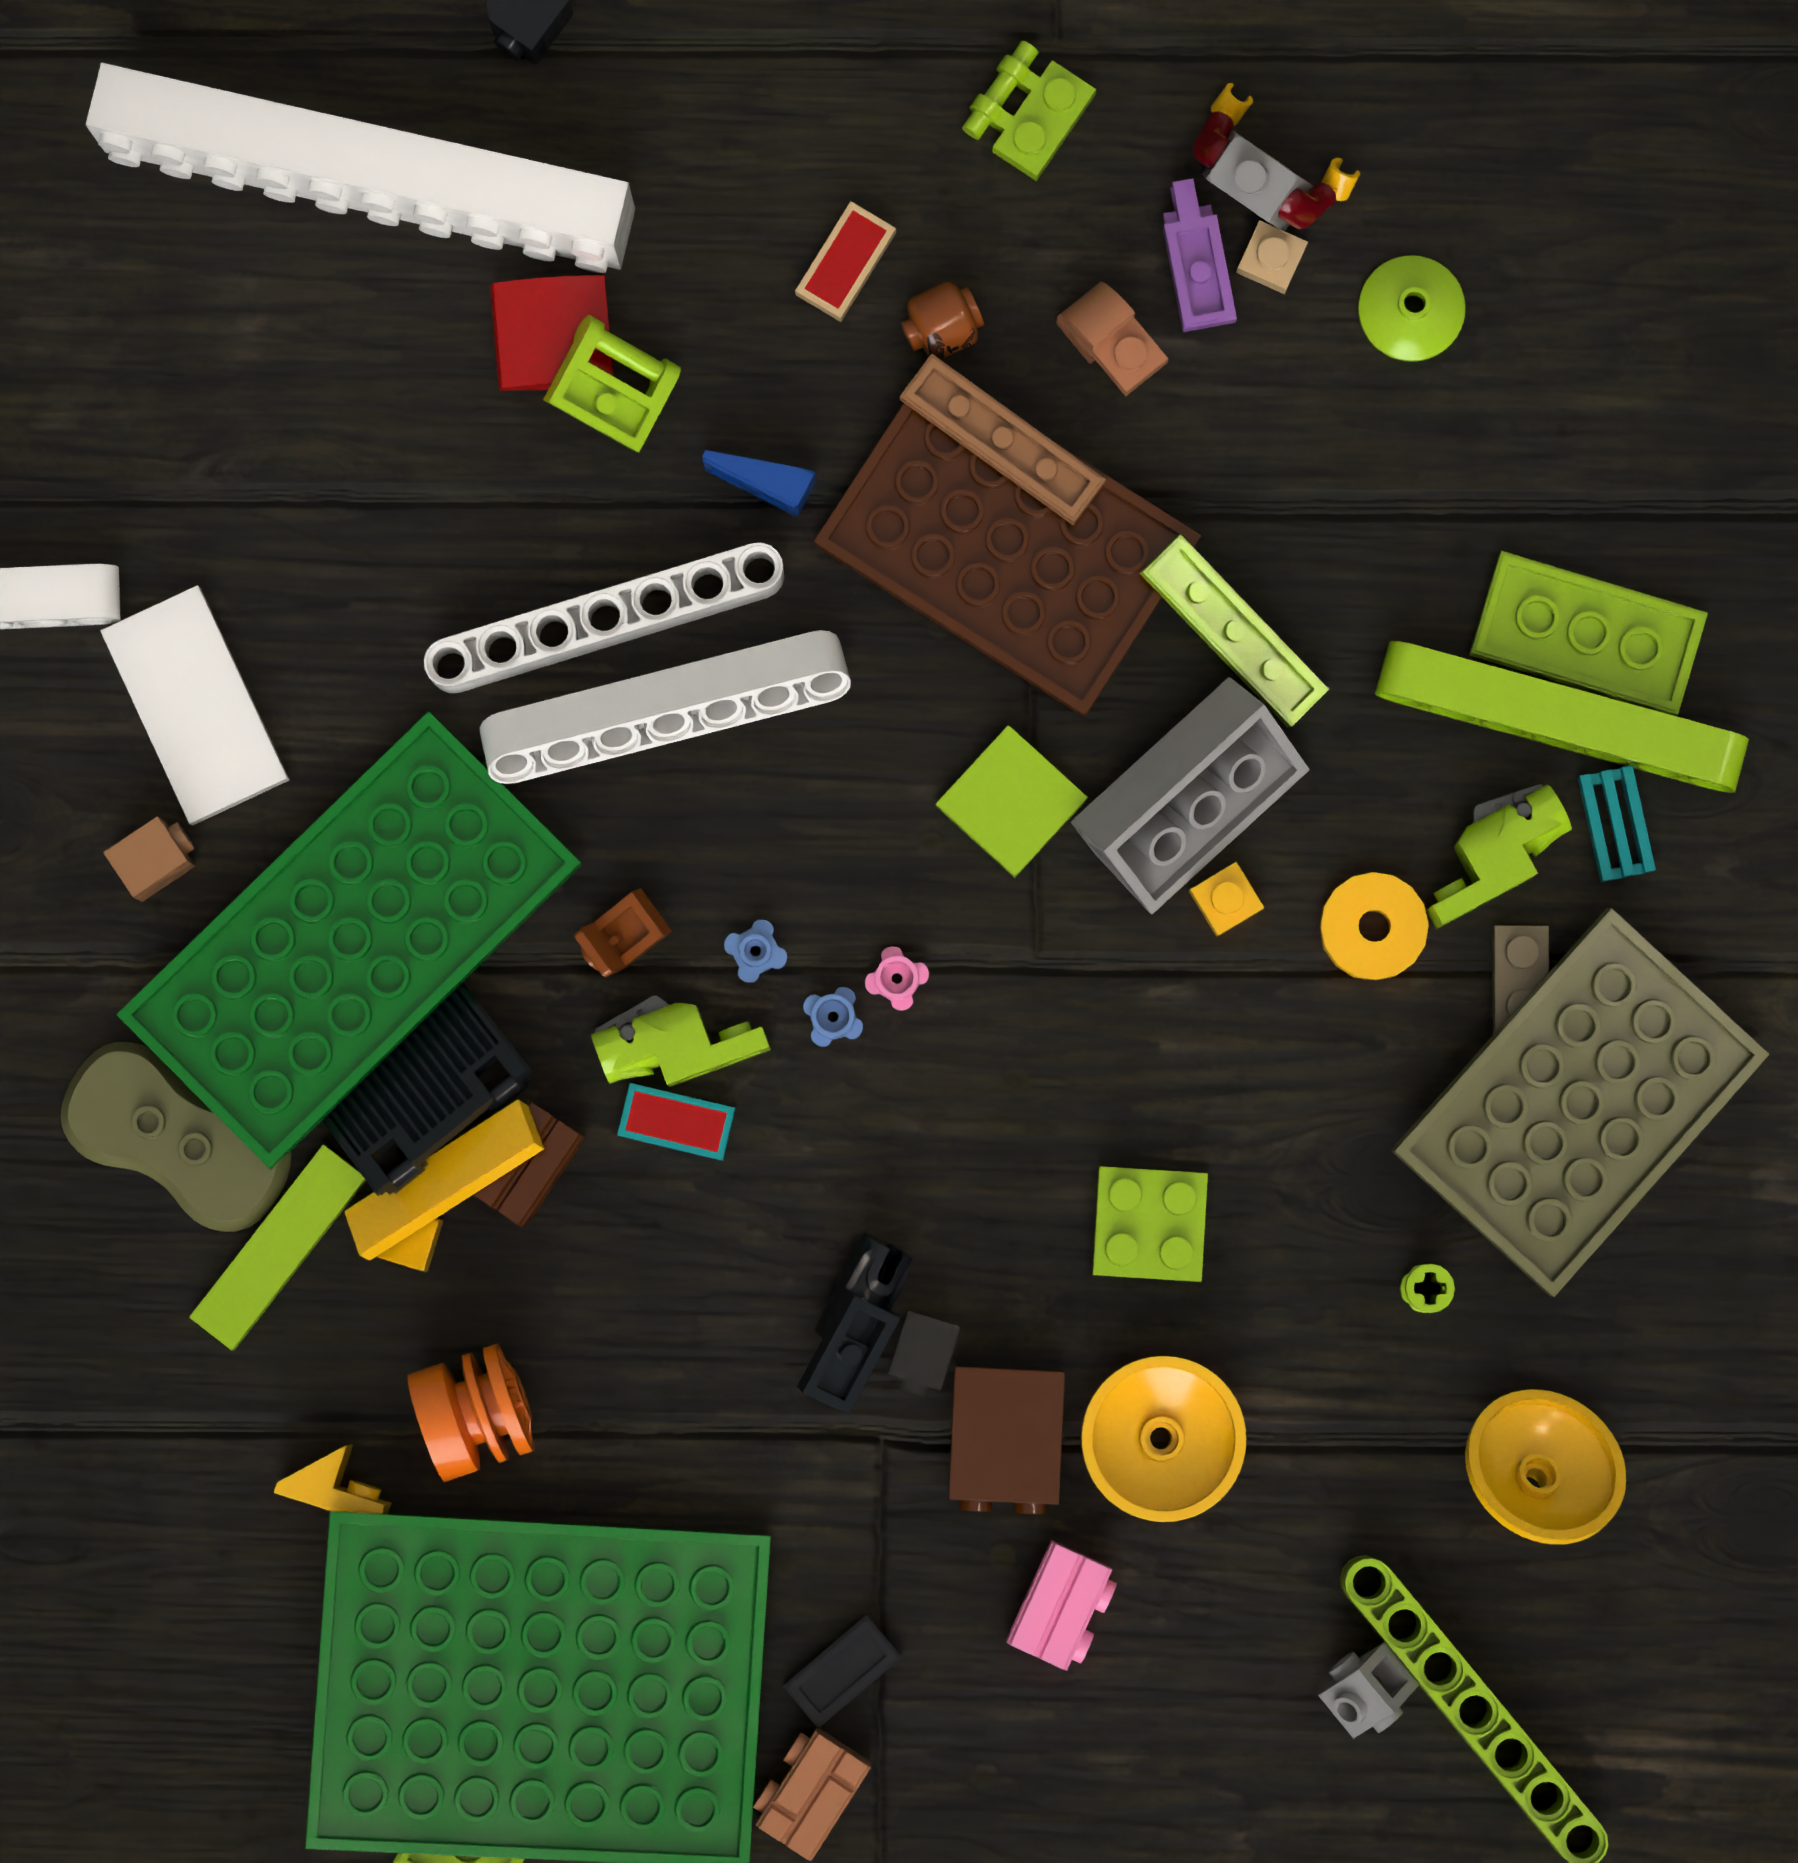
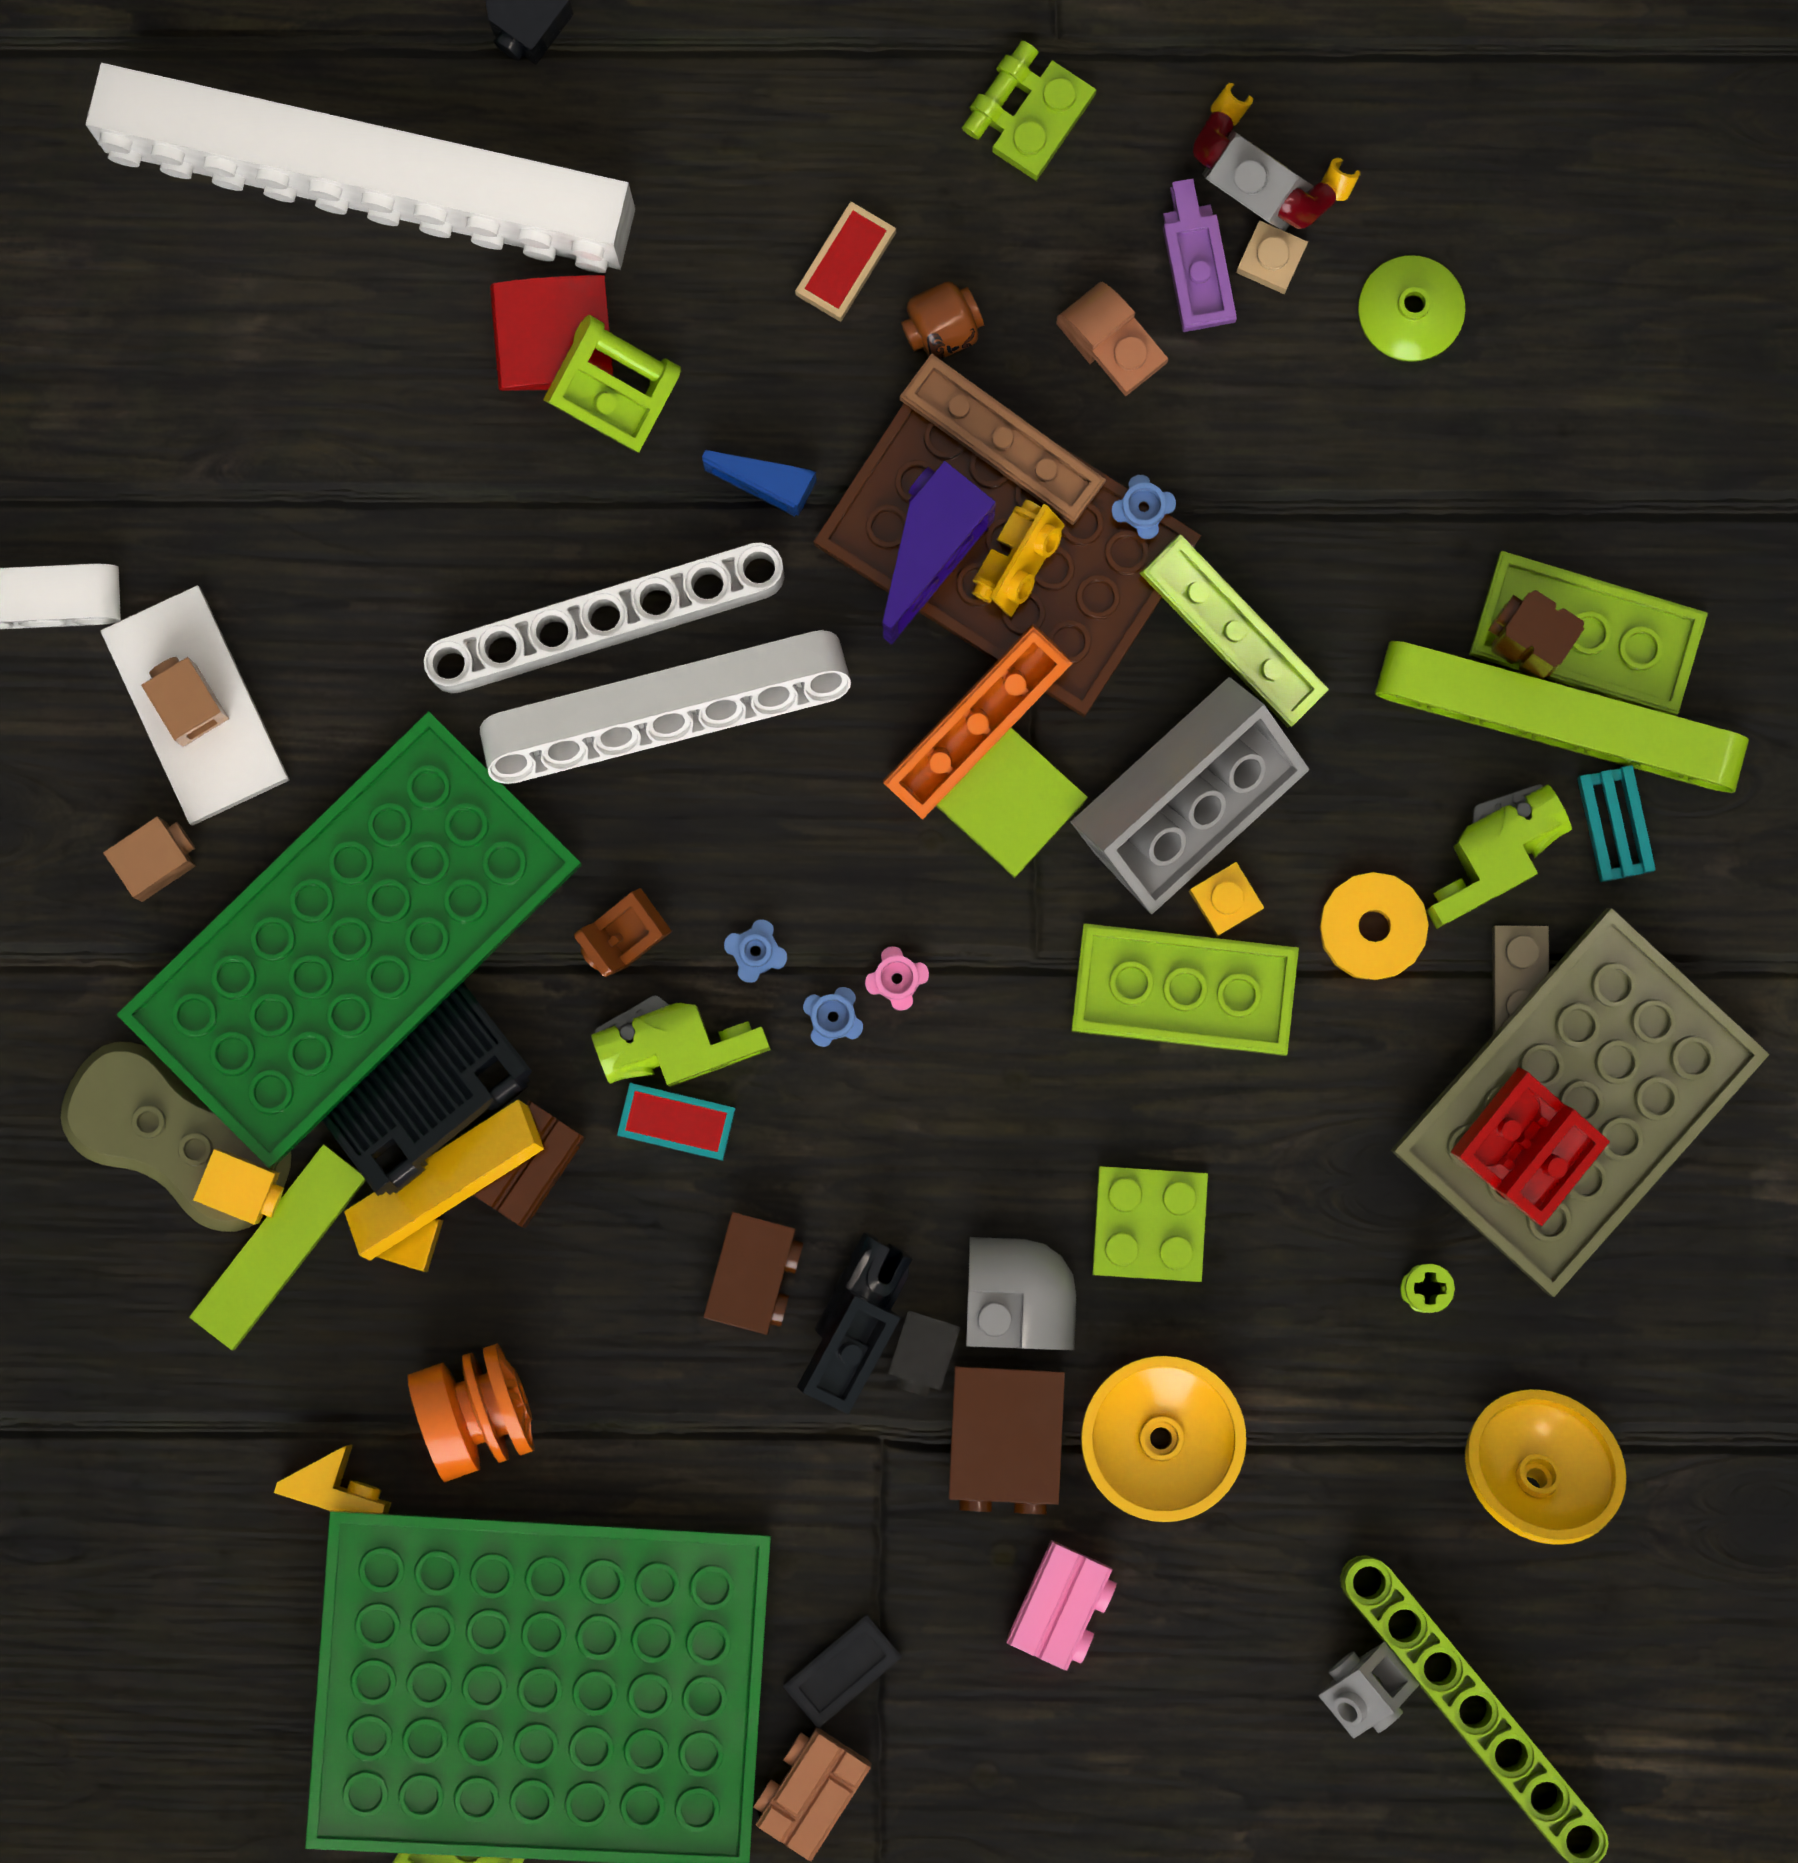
(183, 700): none -> medium nougat brick
(239, 1187): none -> yellow brick
(752, 1274): none -> reddish brown brick
(940, 528): none -> dark purple slope
(977, 721): none -> orange brick
(1019, 1296): none -> light grey brick
(1033, 536): none -> yellow hinge
(1141, 491): none -> medium blue plate
(1185, 989): none -> lime tile
(1530, 1146): none -> red slope
(1535, 634): none -> reddish brown brick

